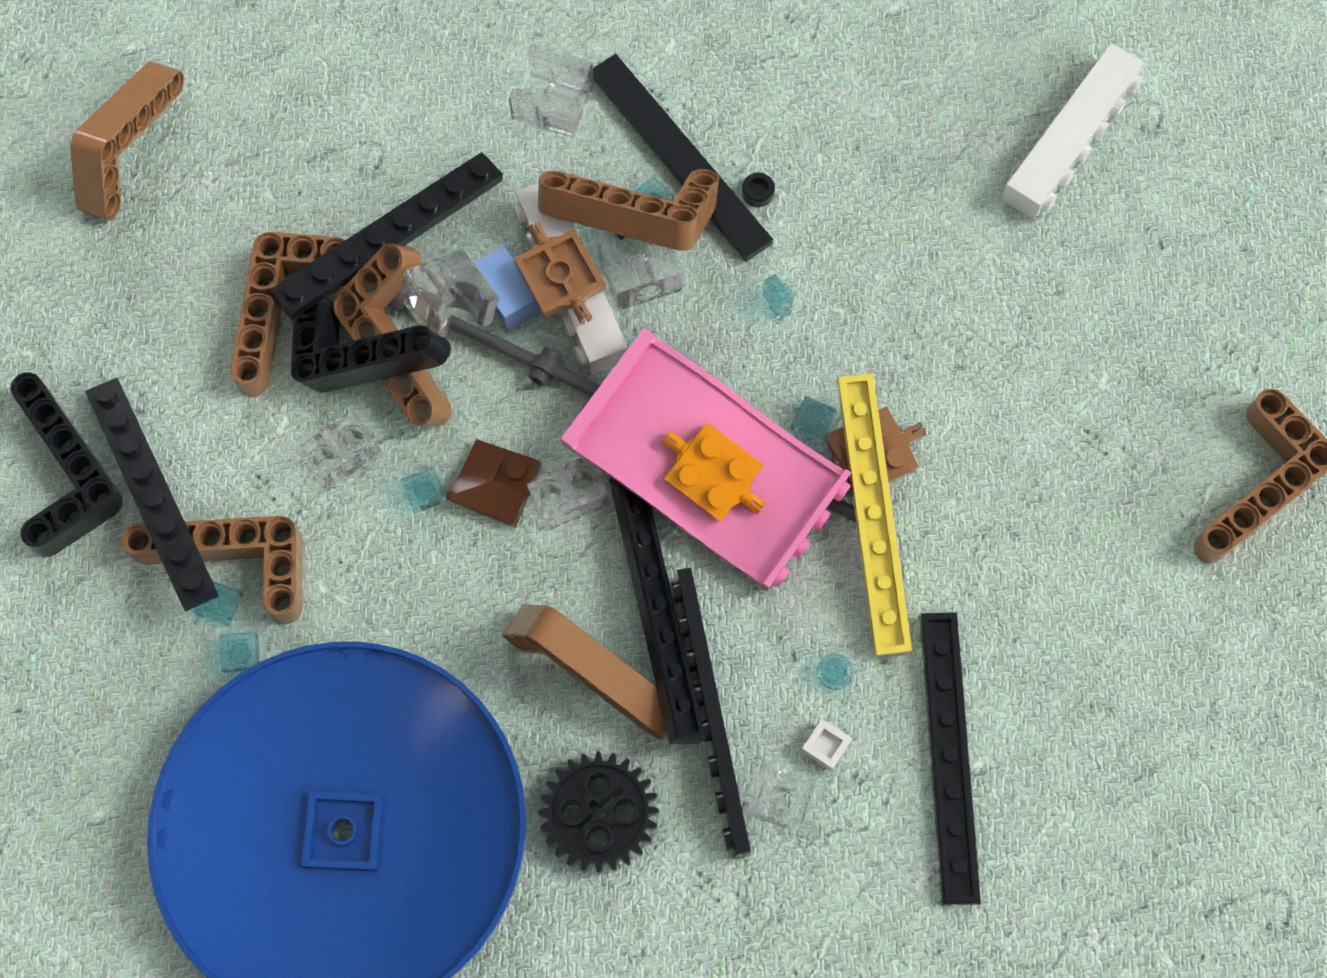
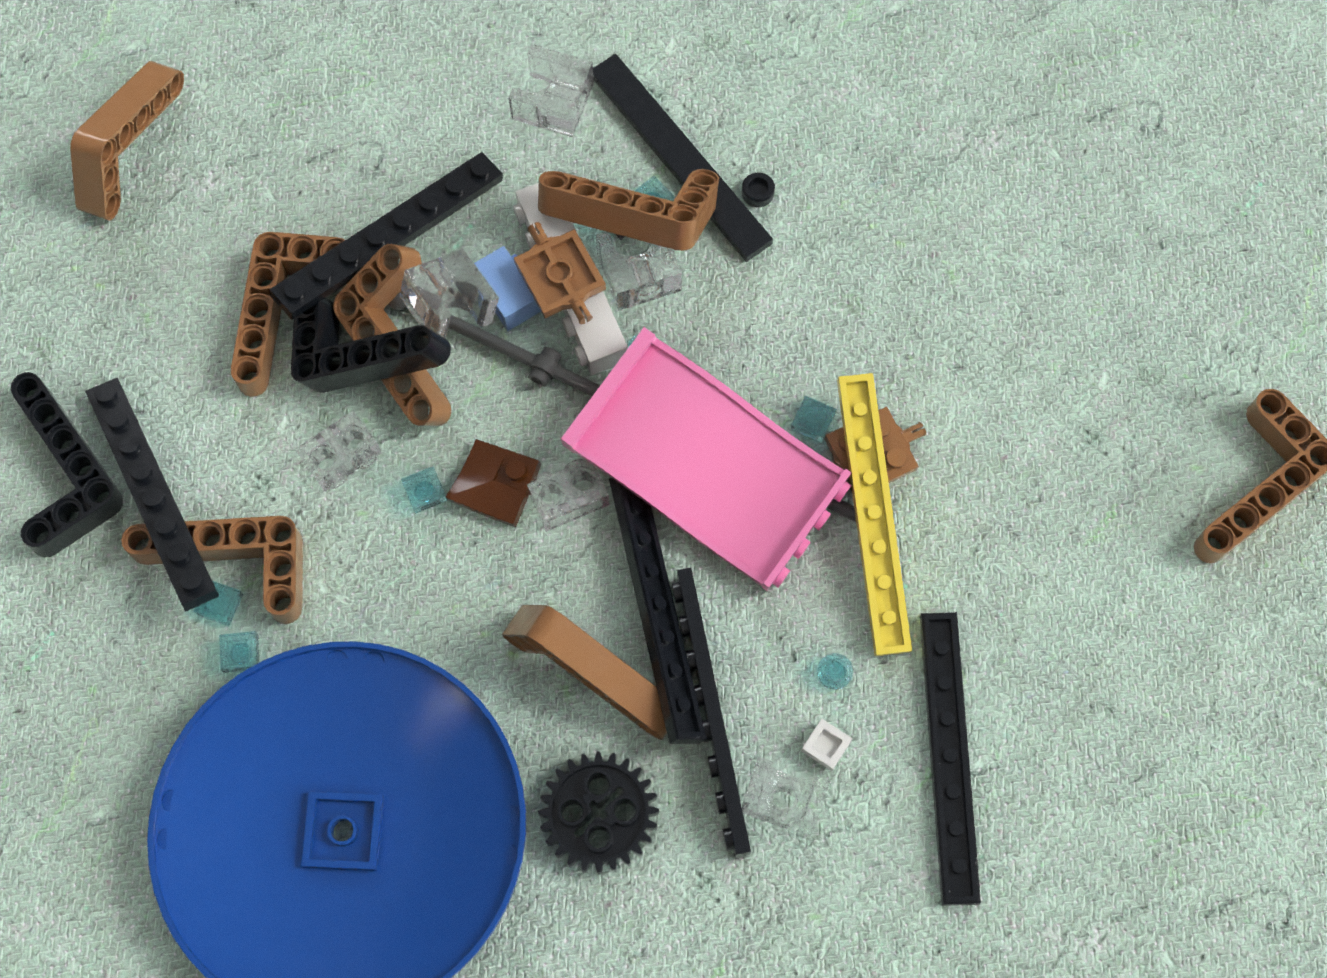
(713, 472): light orange plate -> none
(778, 296): clear light blue plate -> none
(1073, 131): white brick -> none

